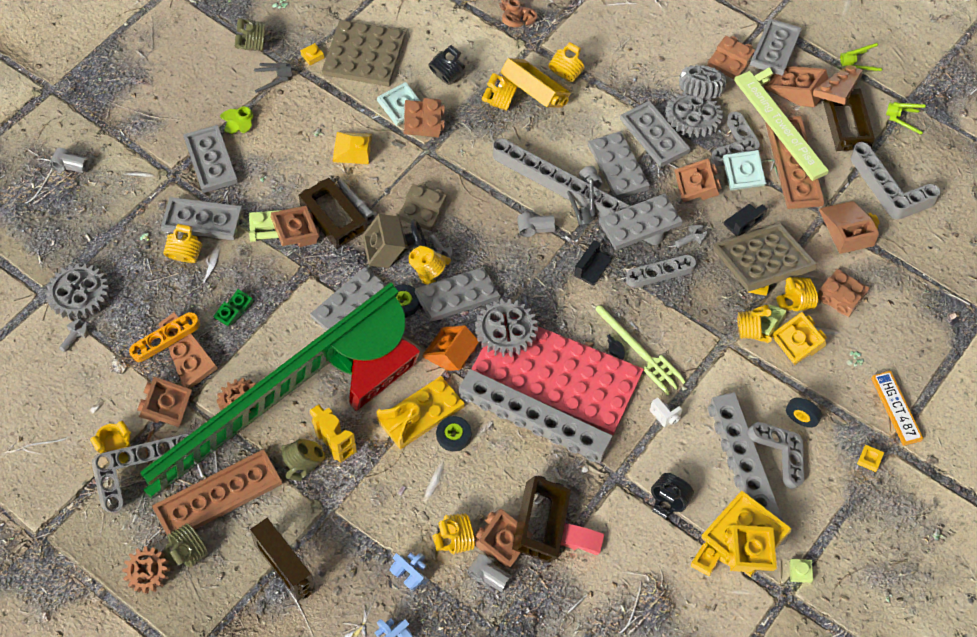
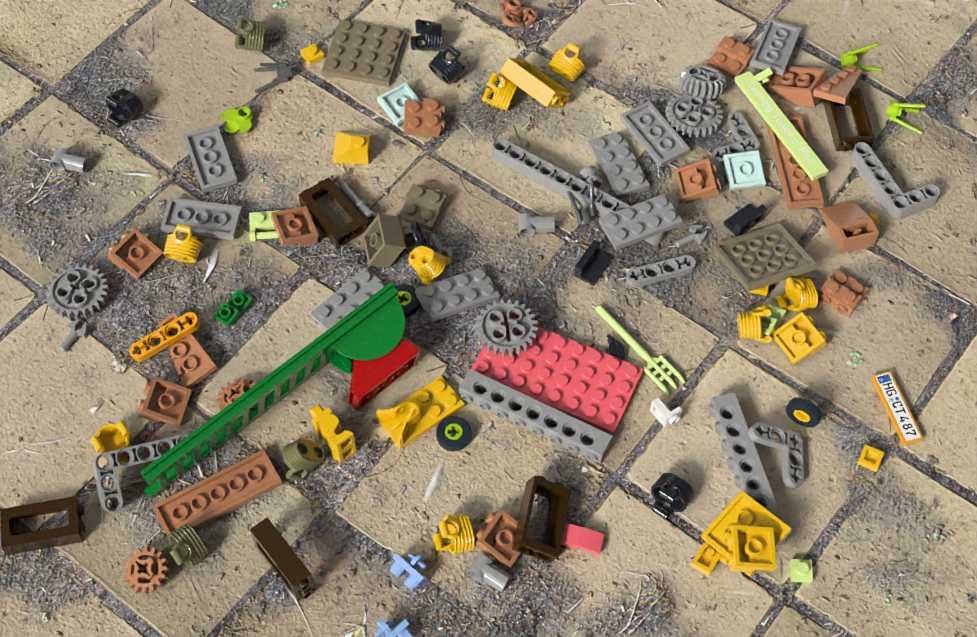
(42, 539): none -> dark brown piece
(123, 103): none -> black piece
(134, 253): none -> nougat plate
(430, 33): none -> black piece
(451, 347): orange slope -> none

